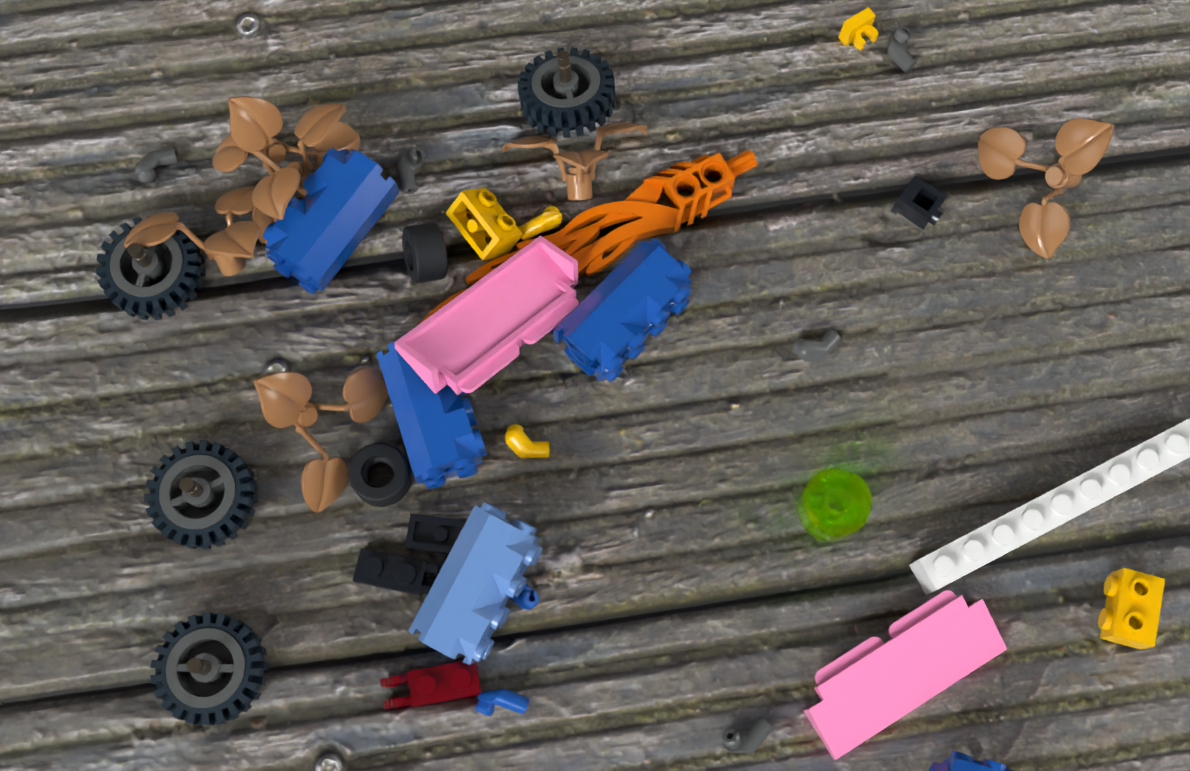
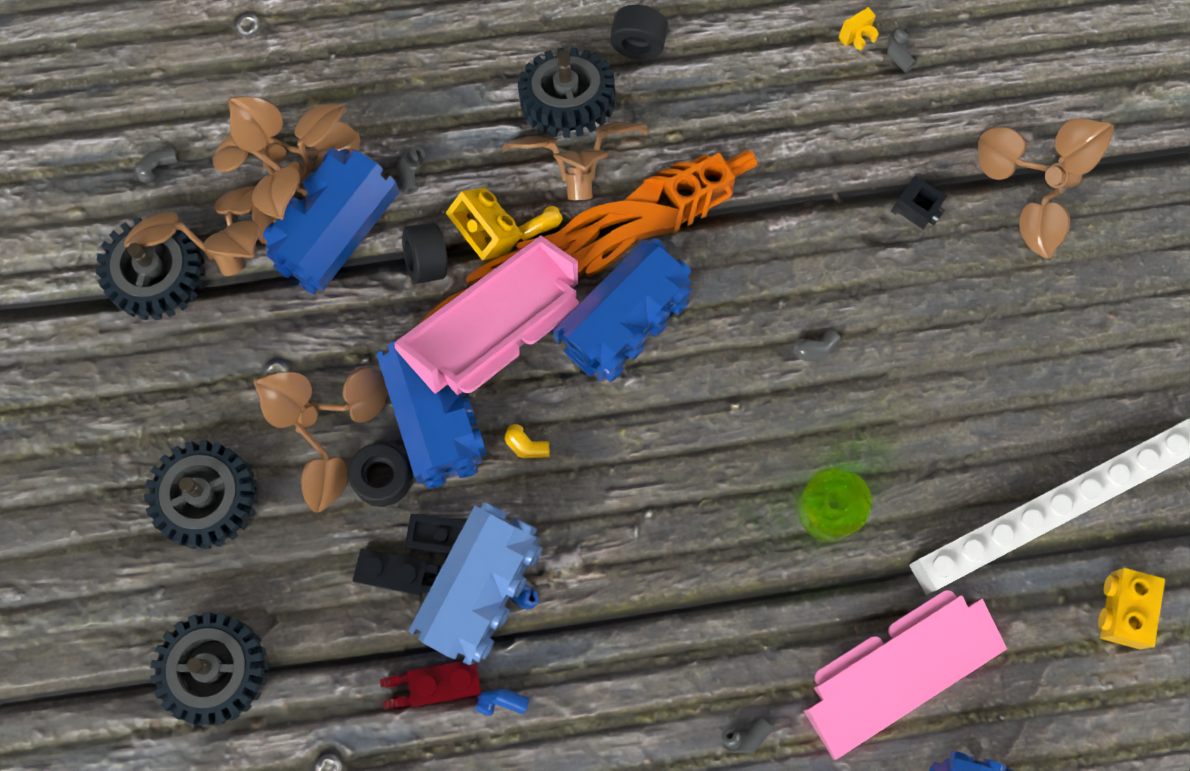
(639, 32): none -> black tyre

